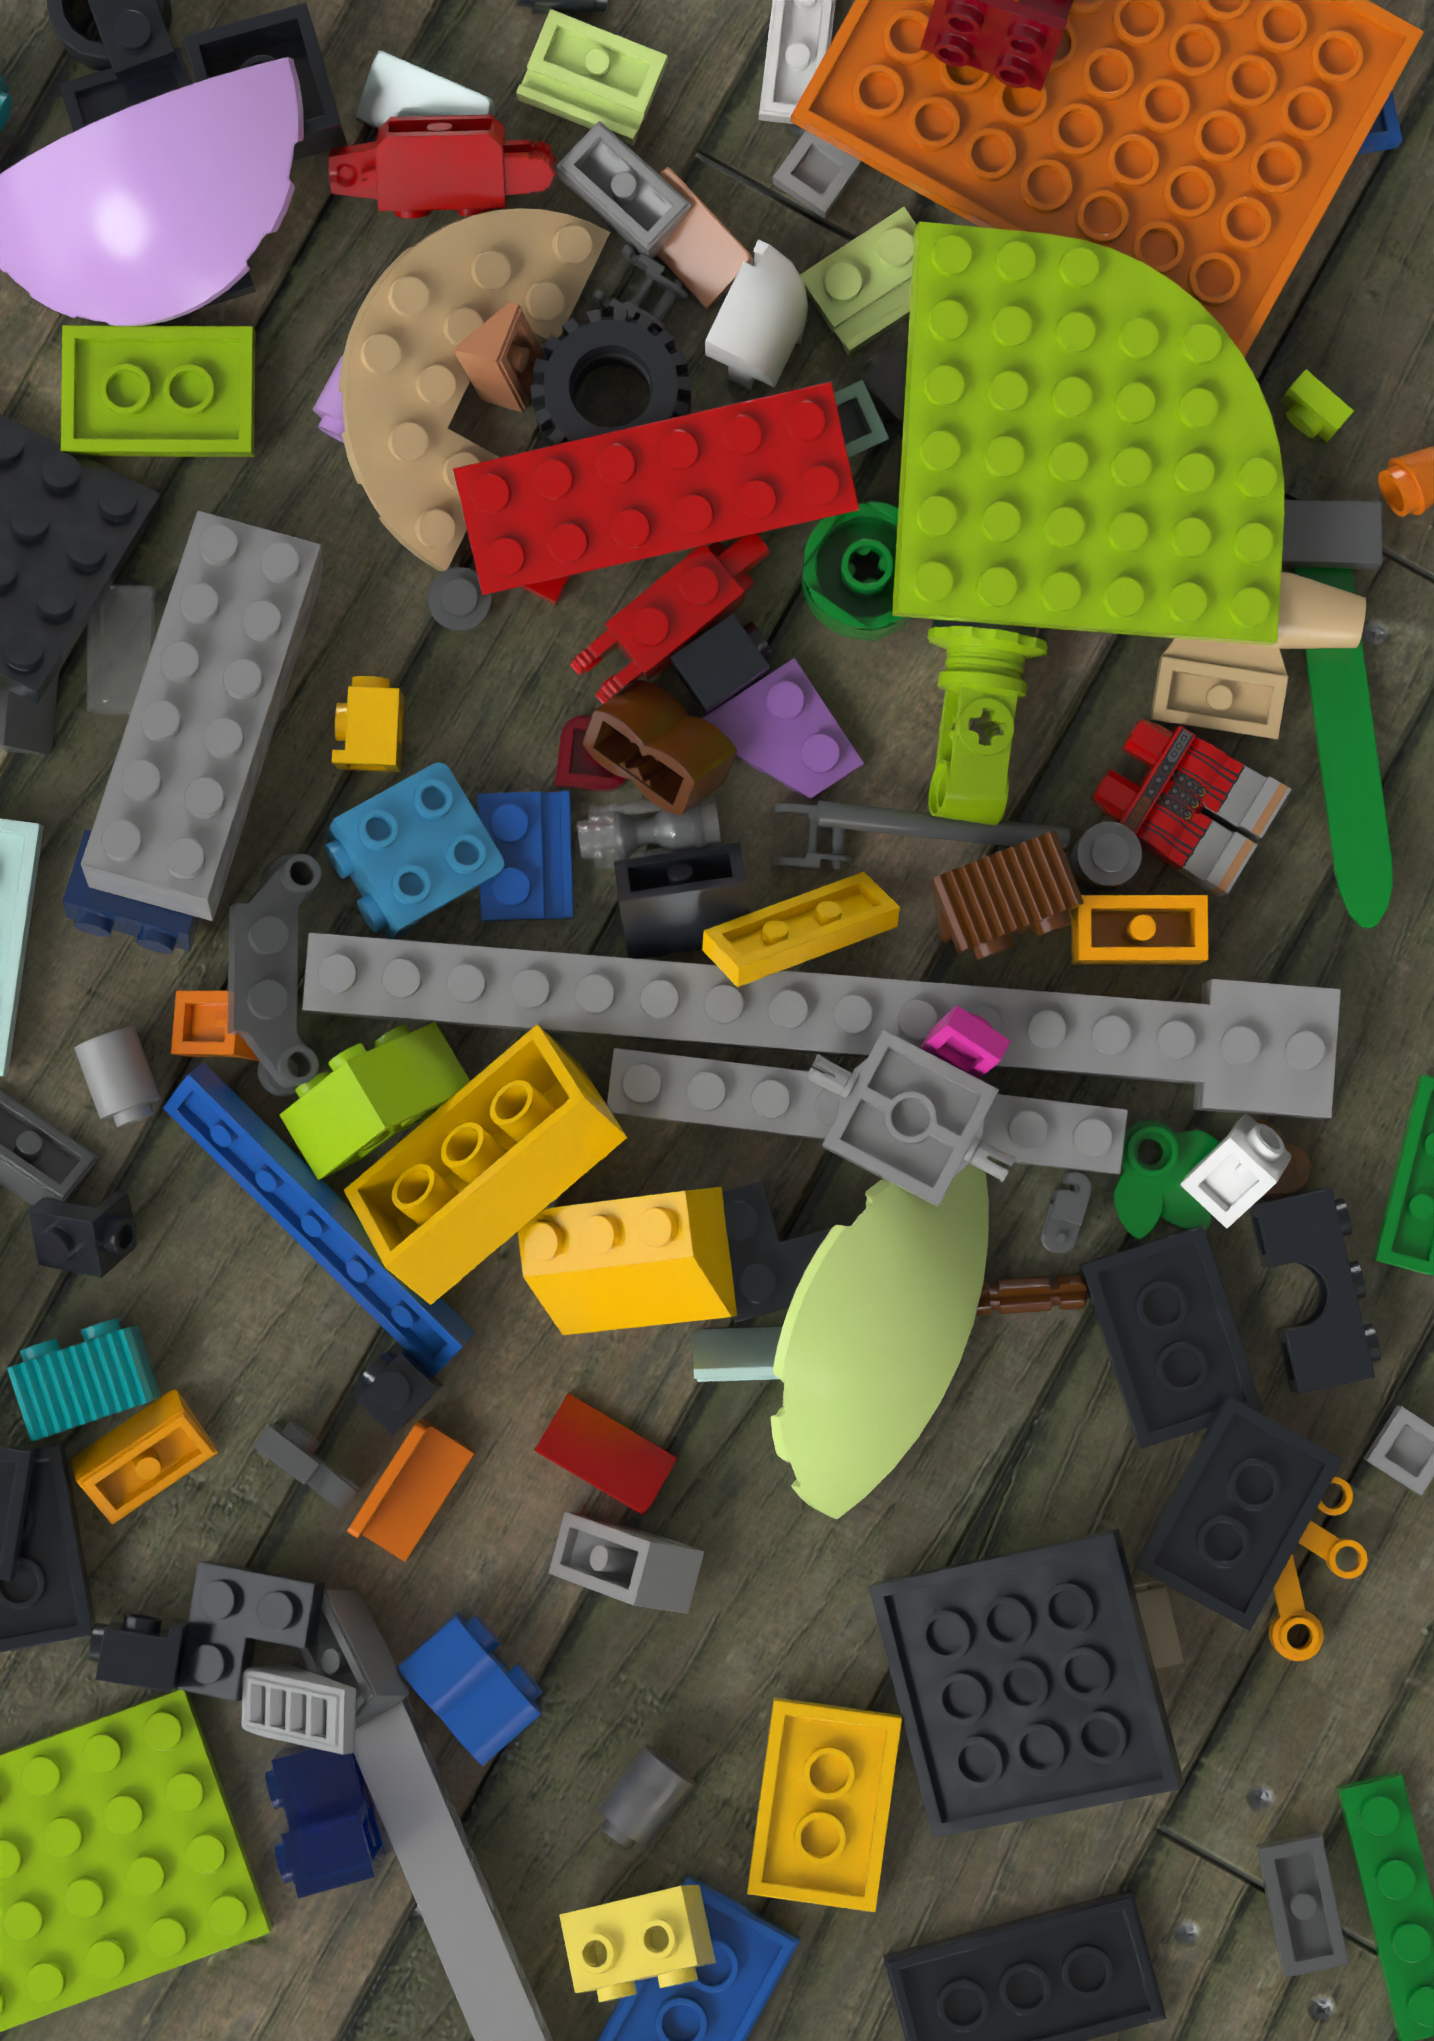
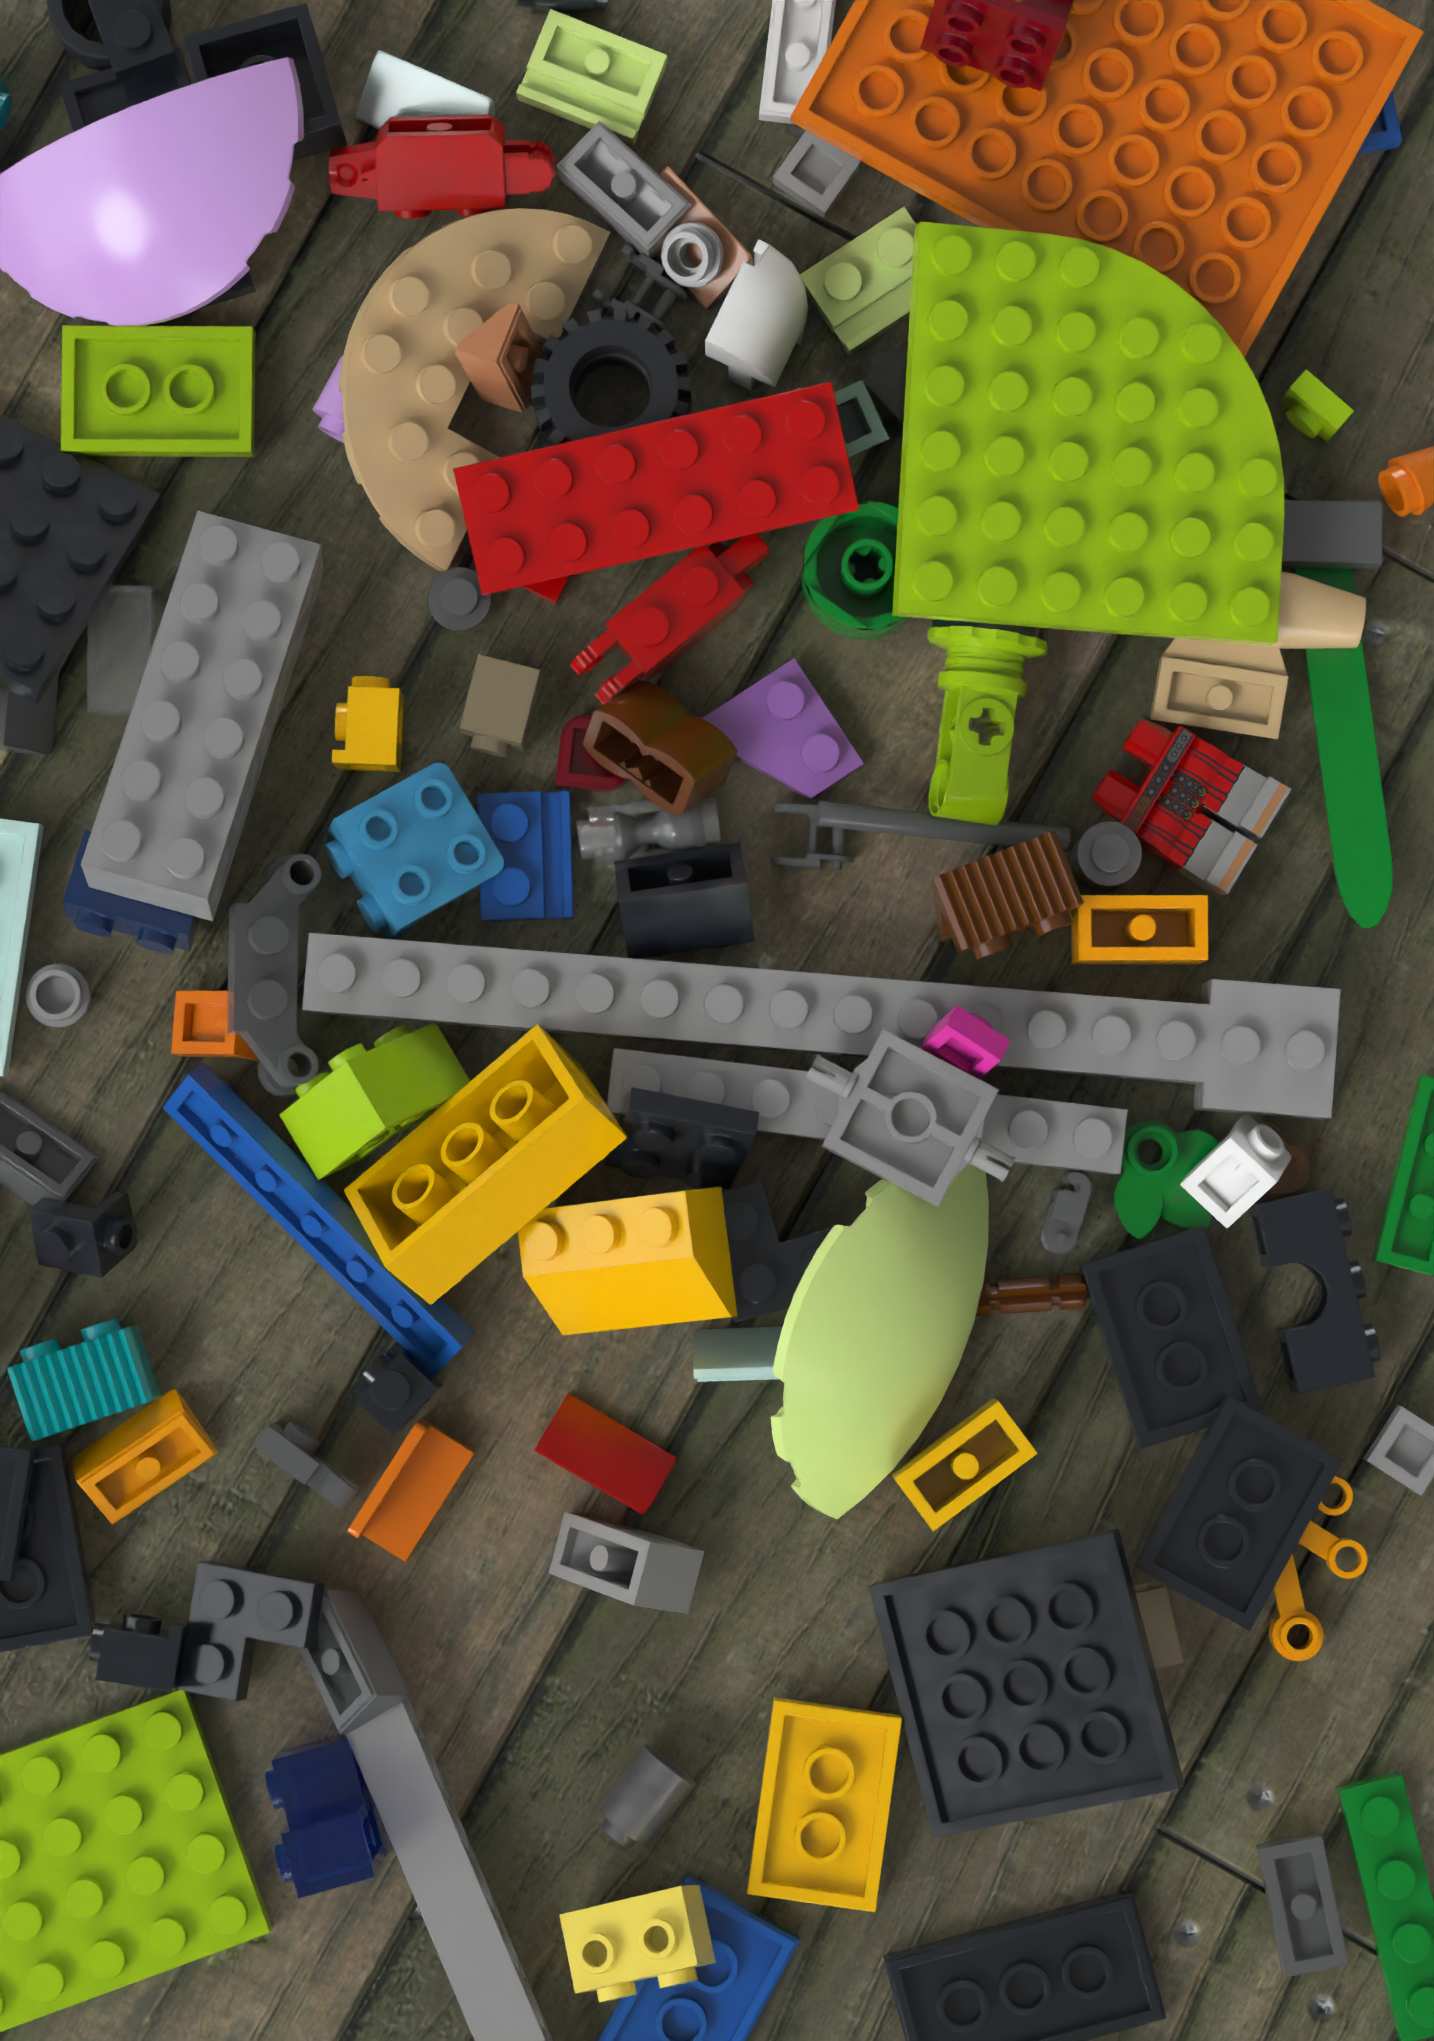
(58, 995): none -> light grey plate
(118, 1076): light grey brick -> none
(290, 1707): light grey slope -> none
(472, 1686): blue brick -> none
(500, 705): none -> dark tan brick
(676, 258): none -> light grey plate
(683, 1139): none -> black plate
(722, 663): black brick -> none
(800, 929): yellow plate -> none
(964, 1463): none -> yellow brick

